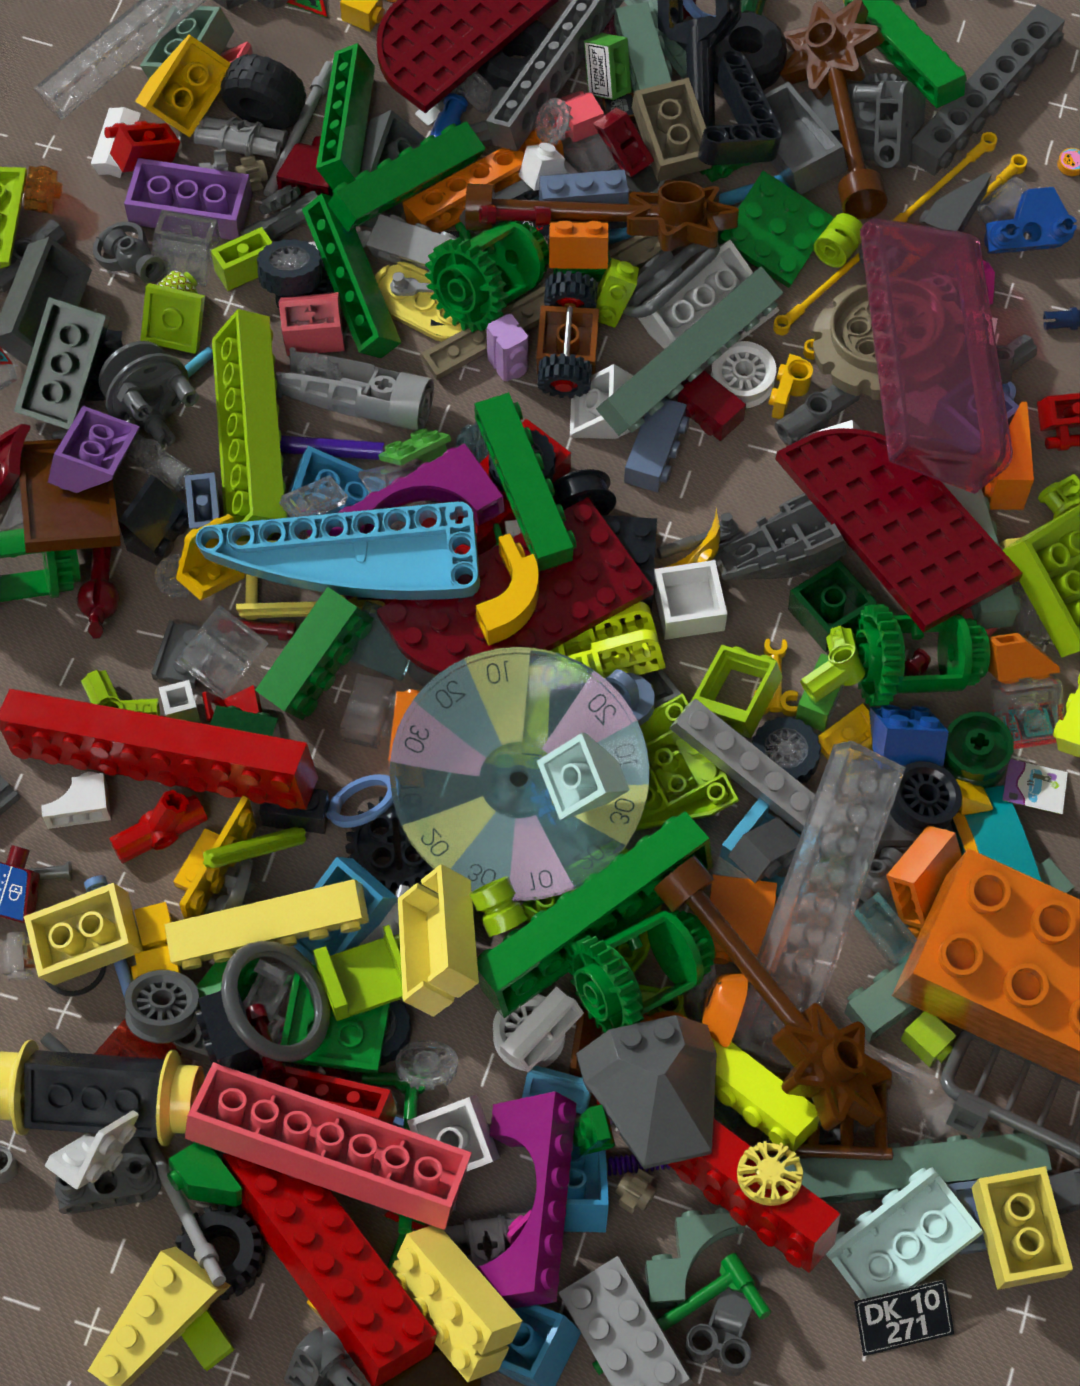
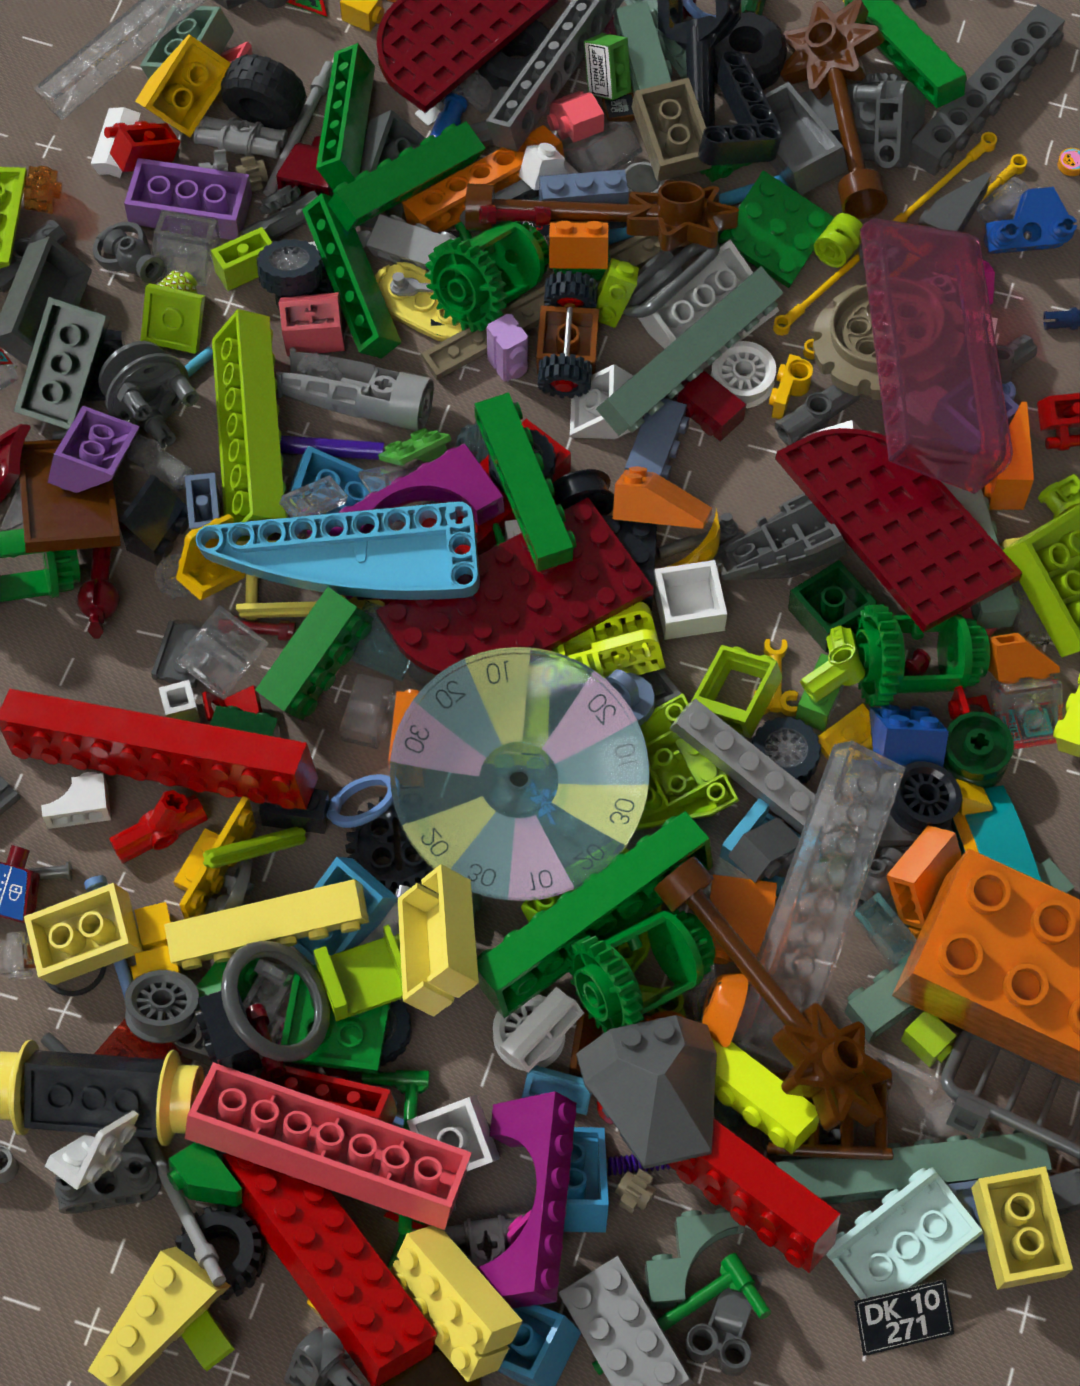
(101, 692): lime piece -> none
(426, 1064): clear wheel -> none
(497, 904): lime wheel -> none
(513, 608): yellow arch -> none
(545, 121): clear gear -> none
(581, 776): light aqua slope -> none
(593, 1131): green plate -> none
(623, 141): dark red brick -> none
(654, 500): none -> orange slope
(770, 1173): light yellow wheel -> none
(960, 704): none -> red bracket
(1035, 786): sticker -> none

